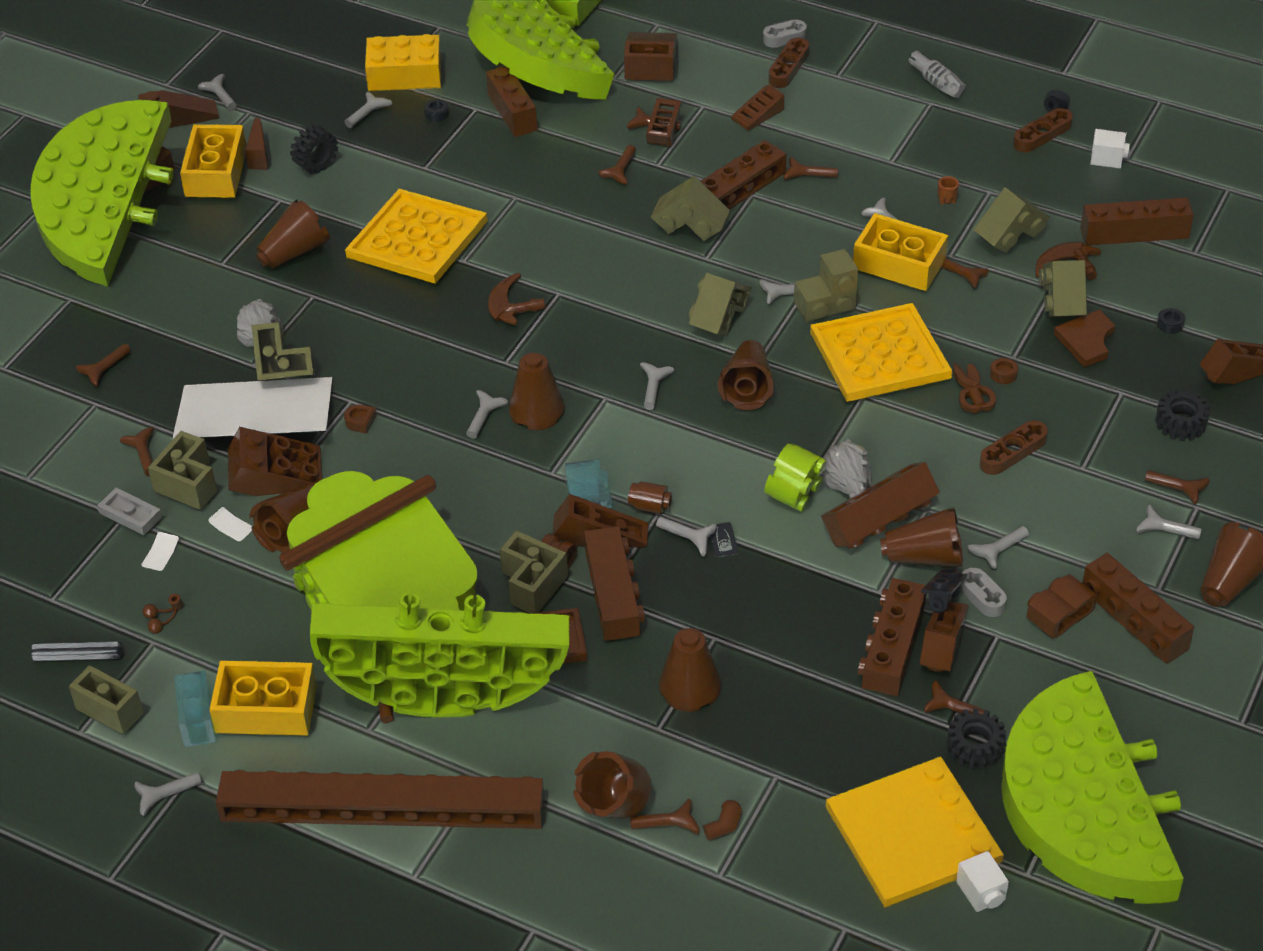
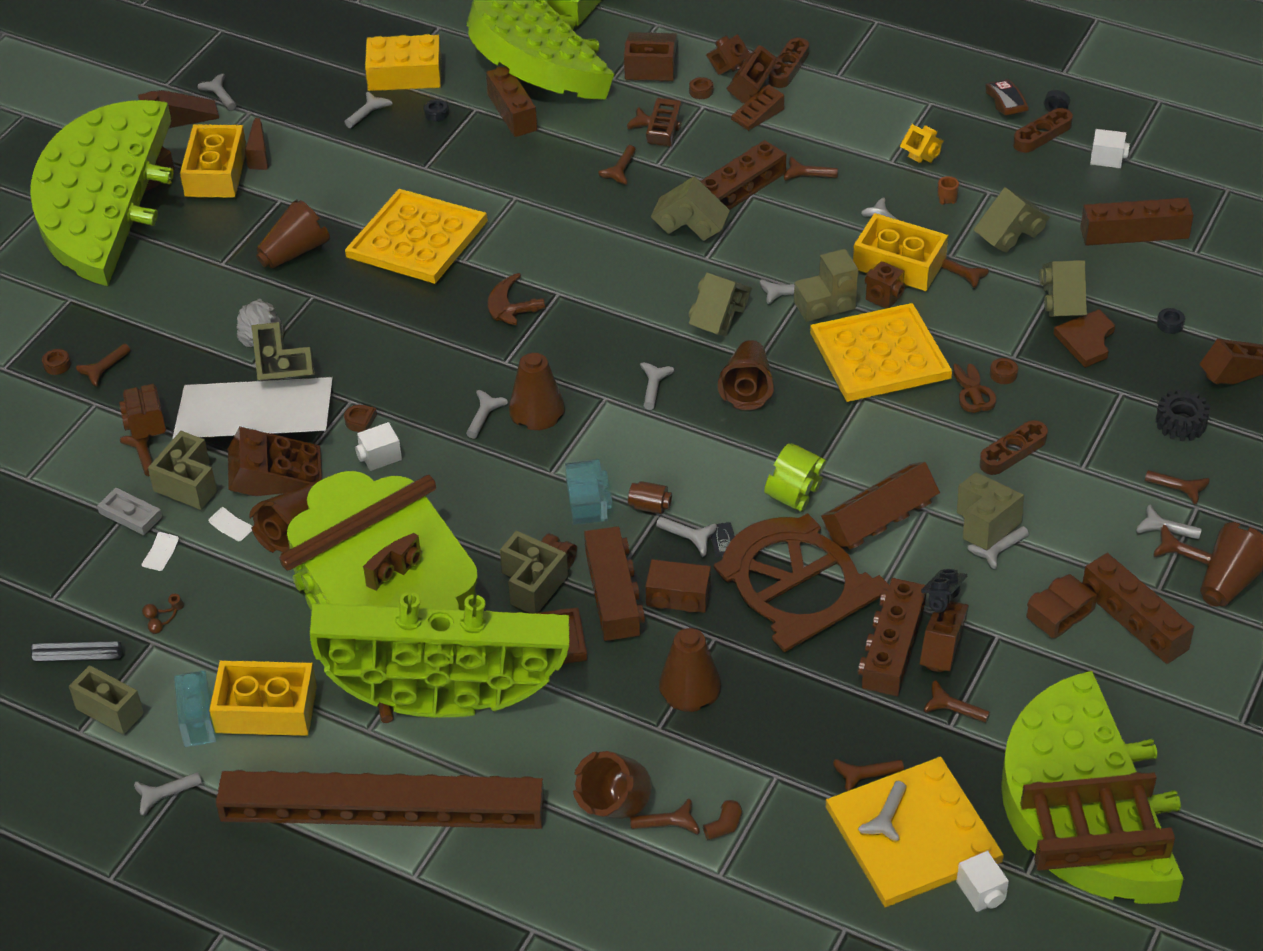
(56, 361): none -> reddish brown tile
(142, 412): none -> reddish brown brick
(307, 141): black tyre -> none
(378, 446): none -> white brick
(395, 557): none -> reddish brown slope
(581, 515): reddish brown slope -> none
(678, 586): none -> reddish brown brick
(701, 88): none -> reddish brown tile
(728, 54): none -> reddish brown brick
(752, 74): none -> reddish brown brick
(779, 34): light grey beam -> none
(790, 627): none -> reddish brown window
(847, 468): light grey hair -> none
(854, 774): none -> reddish brown piece
(882, 822): none -> light grey piece
(884, 285): none -> reddish brown brick
(922, 143): none -> yellow brick
(926, 541): reddish brown cone -> none
(937, 74): light grey hinge -> none
(976, 753): black tyre -> none
(986, 590): light grey beam -> none
(988, 510): none -> olive brick
(1007, 97): none -> slope
(1070, 250): reddish brown piece -> none
(1102, 848): none -> reddish brown fence
(1172, 544): none -> reddish brown piece

